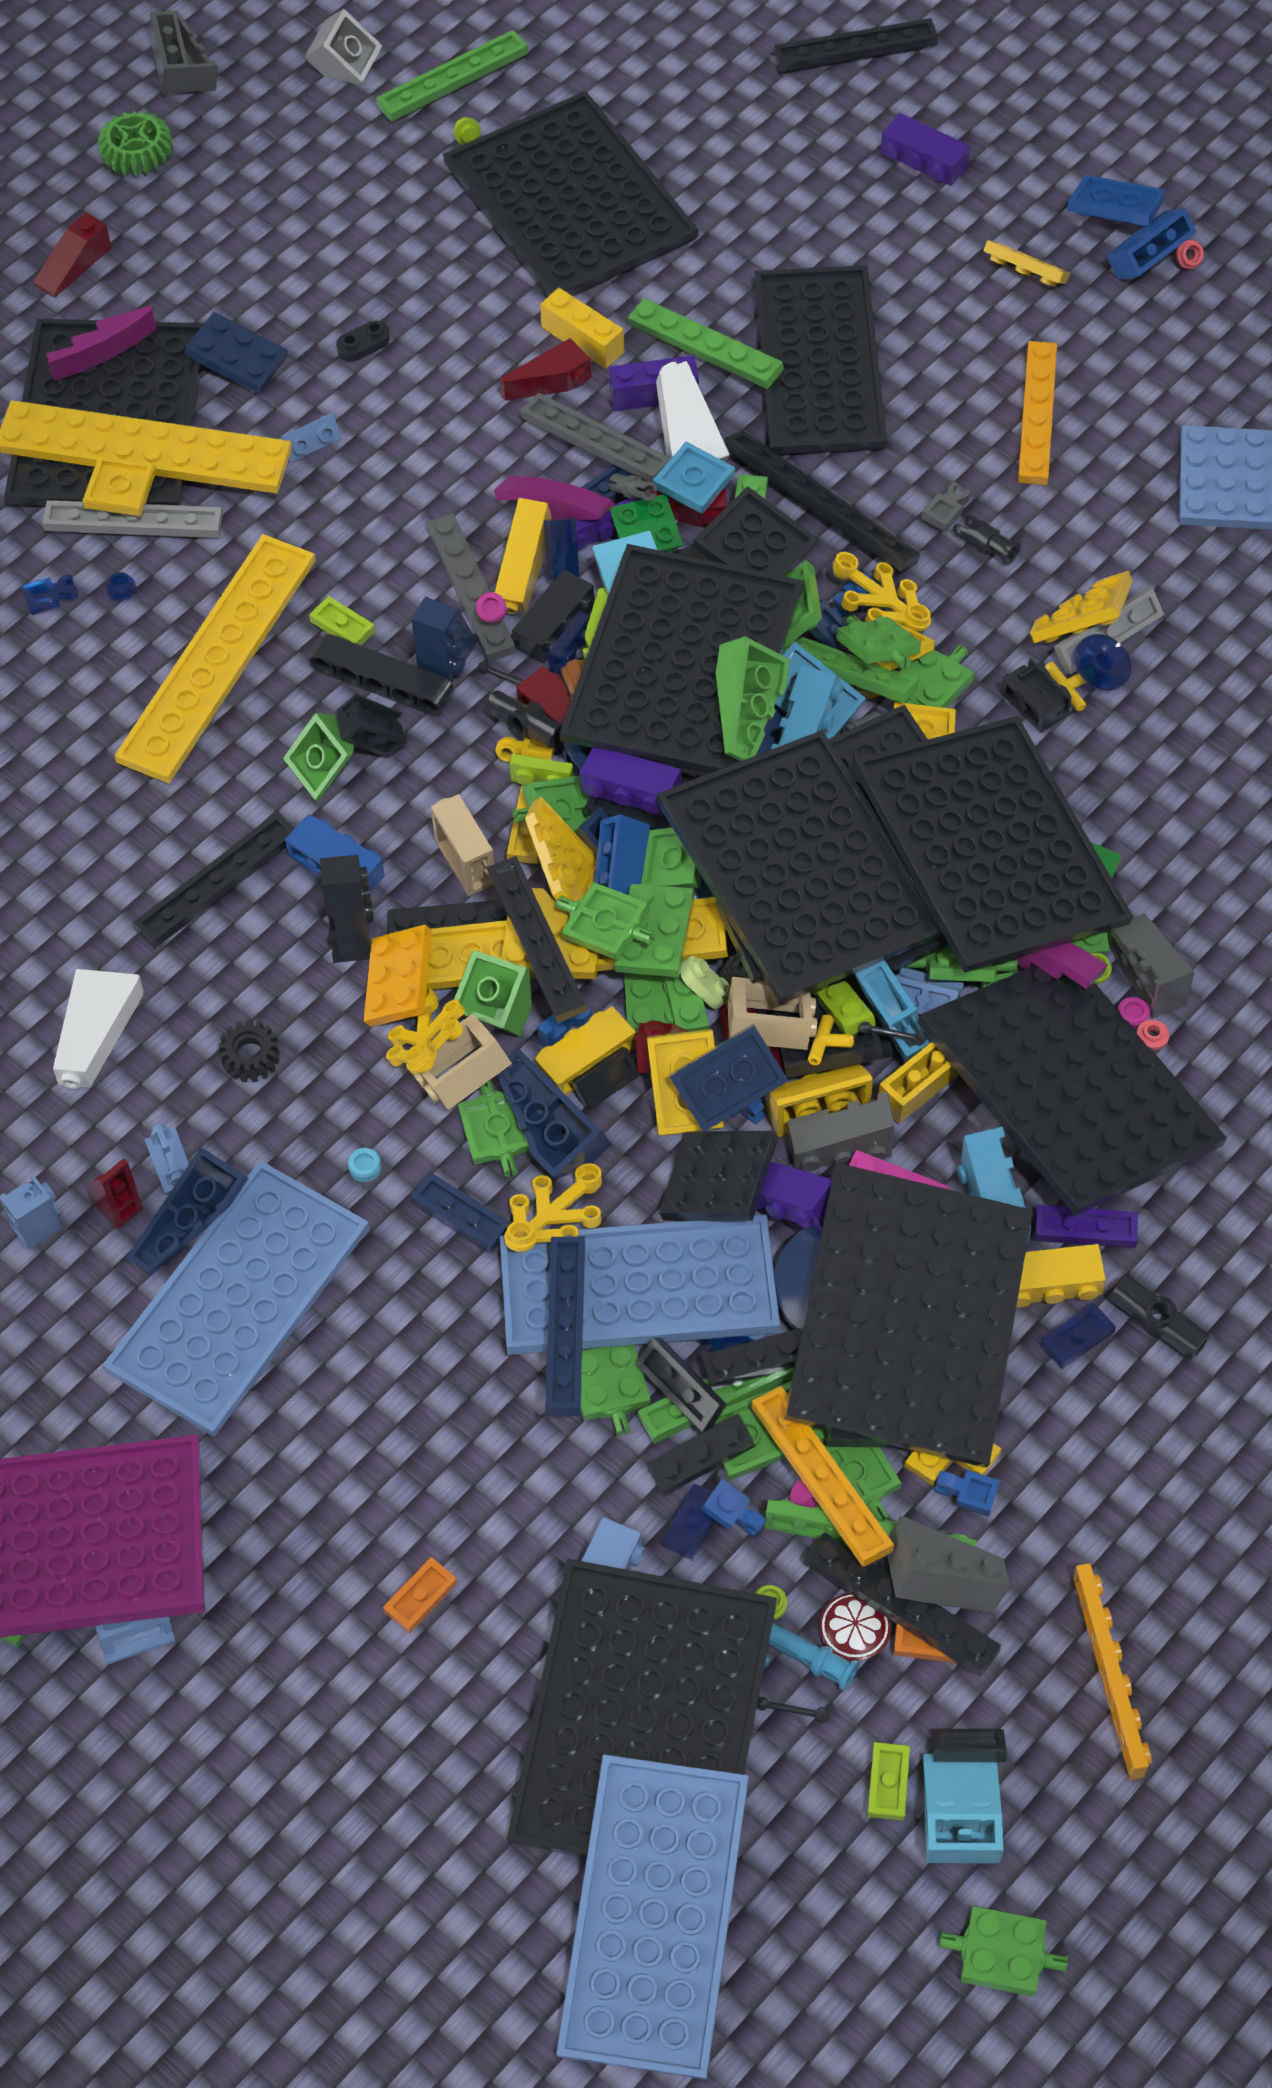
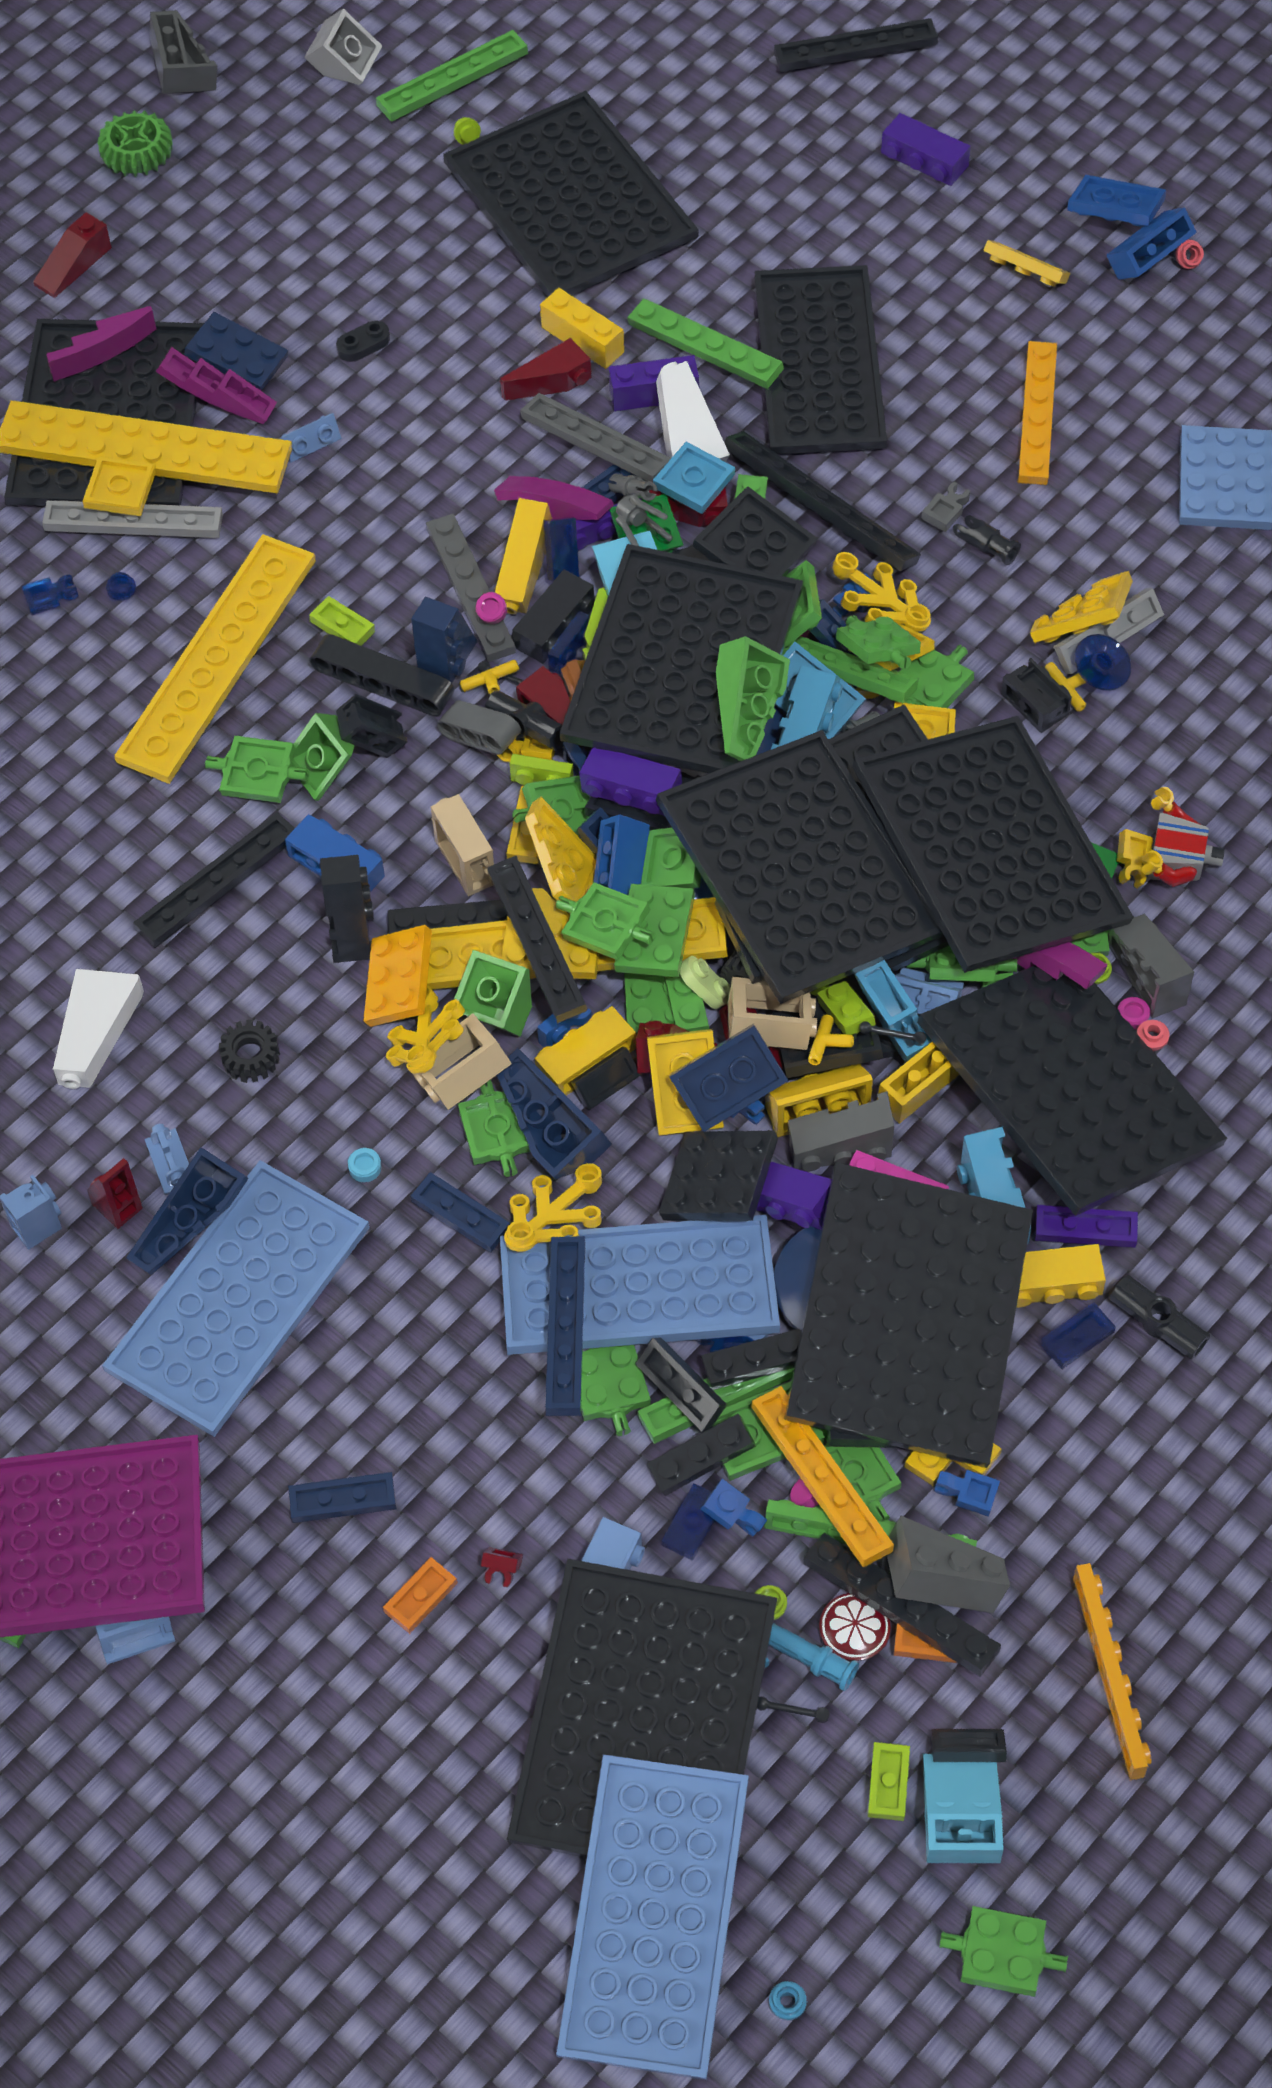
(222, 390): none -> magenta slope
(257, 769): none -> bright green plate
(342, 1497): none -> dark blue plate
(479, 727): none -> dark grey beam
(489, 677): none -> yellow piece
(502, 1561): none -> dark red tile
(633, 512): none -> dark grey plant
(787, 1989): none -> dark azure plate
(1130, 850): none -> yellow plate
(1178, 845): none -> torso

